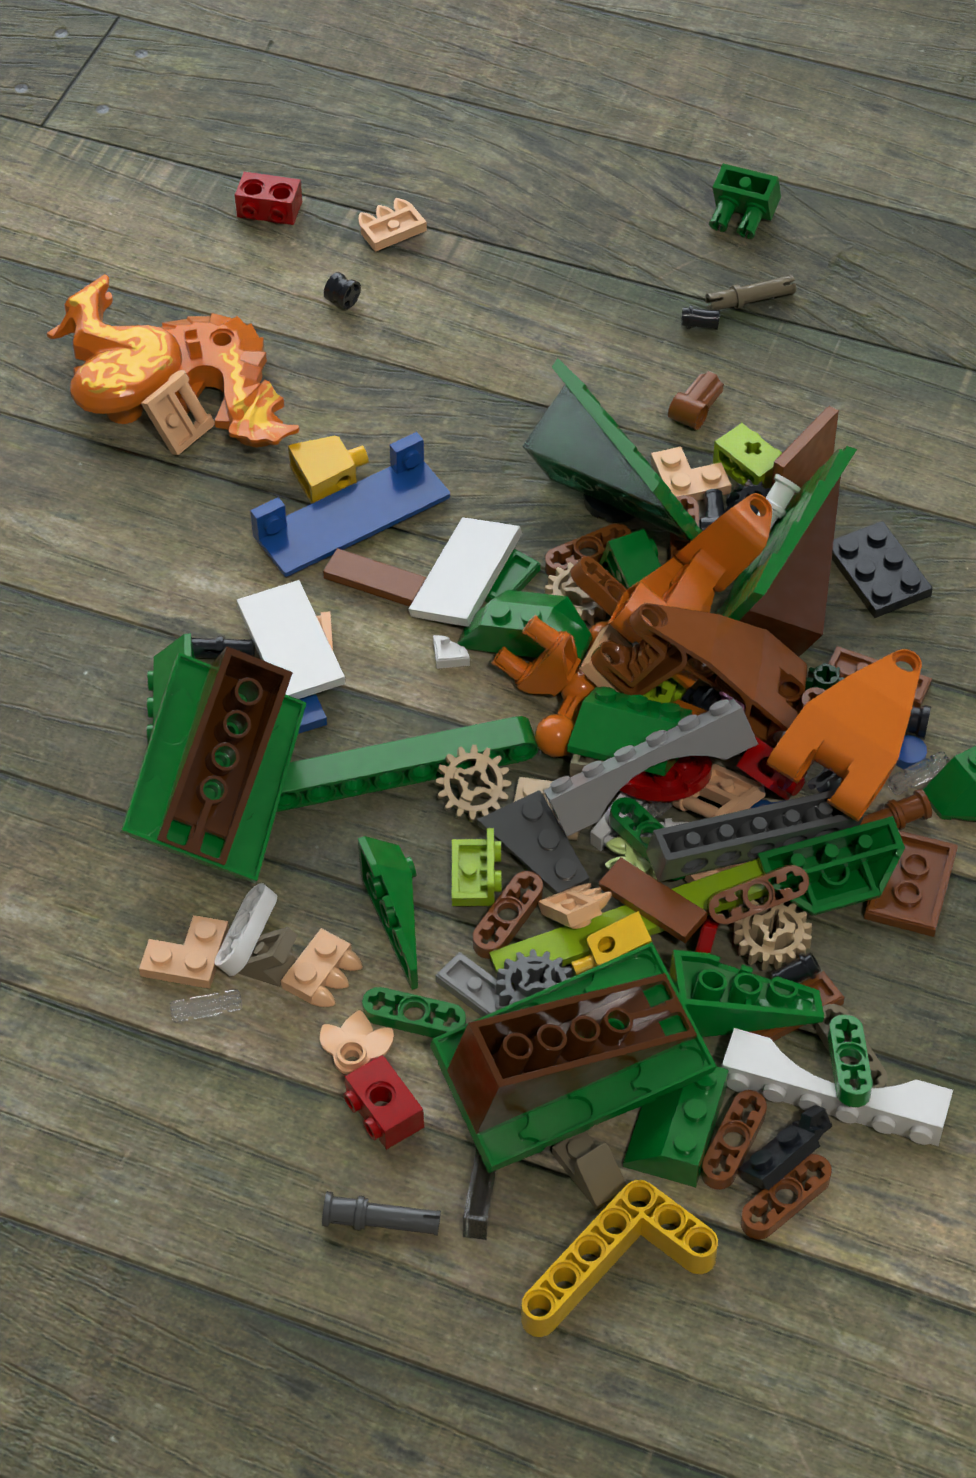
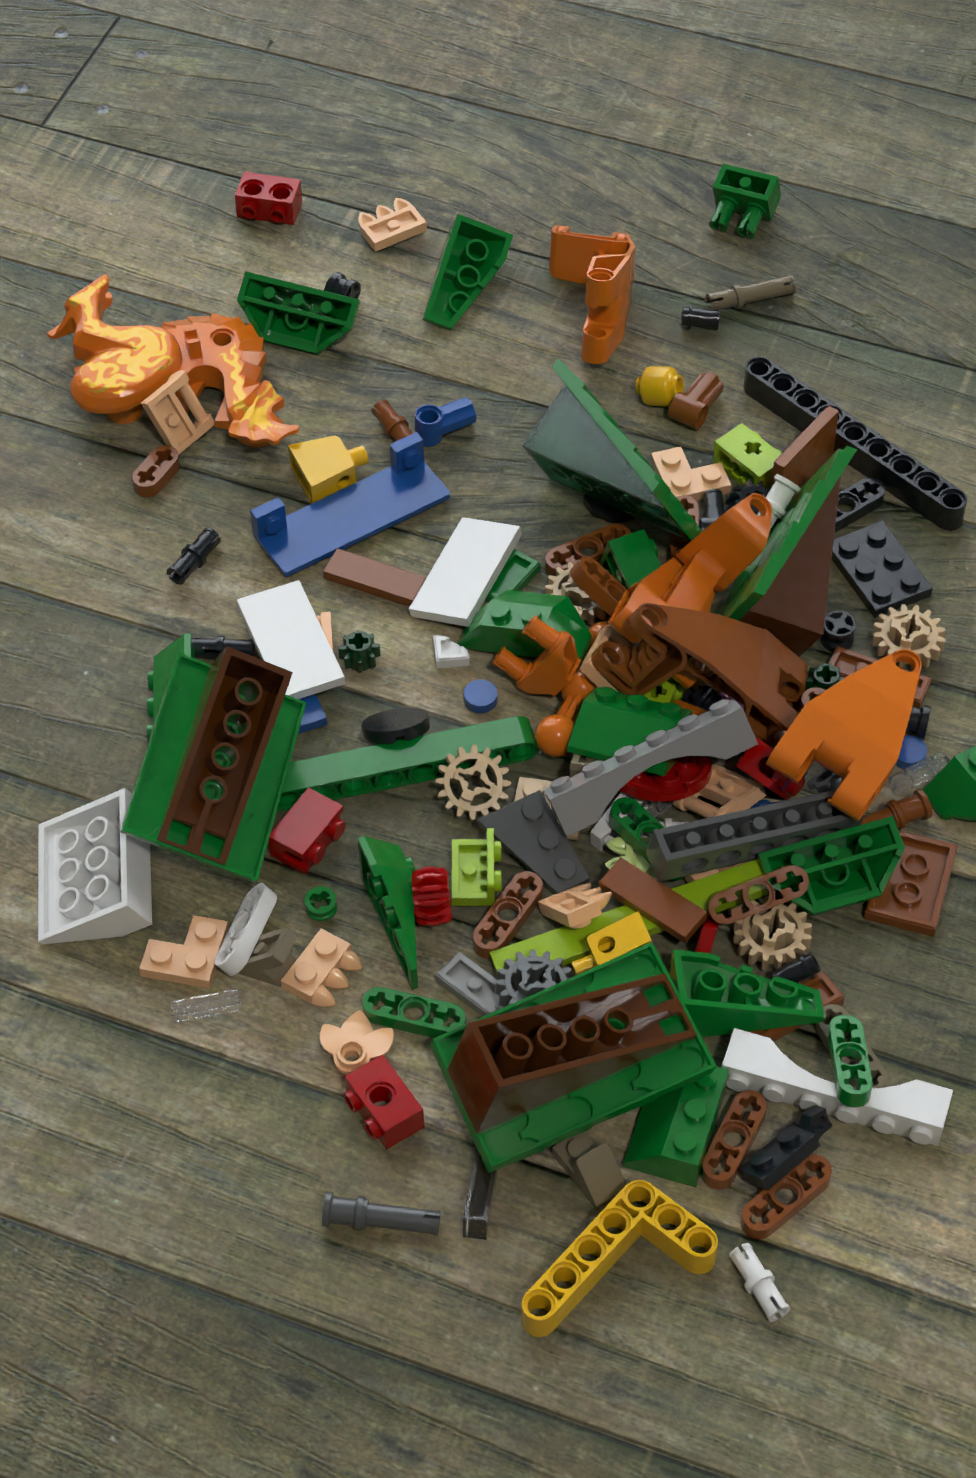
(92, 874): none -> white slope
(152, 469): none -> dark orange beam
(193, 556): none -> black pin
(296, 313): none -> green wedge
(306, 831): none -> brick
(318, 894): none -> green bush
(359, 651): none -> dark green gear
(387, 725): none -> black tile
(395, 426): none -> dark orange pin
(431, 896): none -> red gear
(435, 421): none -> blue piece
(466, 266): none -> green wedge
(480, 696): none -> tile
(608, 272): none -> orange piece
(659, 385): none -> yellow head
(759, 1282): none -> white pin
(836, 623): none -> black wheel
(853, 497): none -> black beam
(875, 455): none -> black beam
(925, 634): none -> tan gear

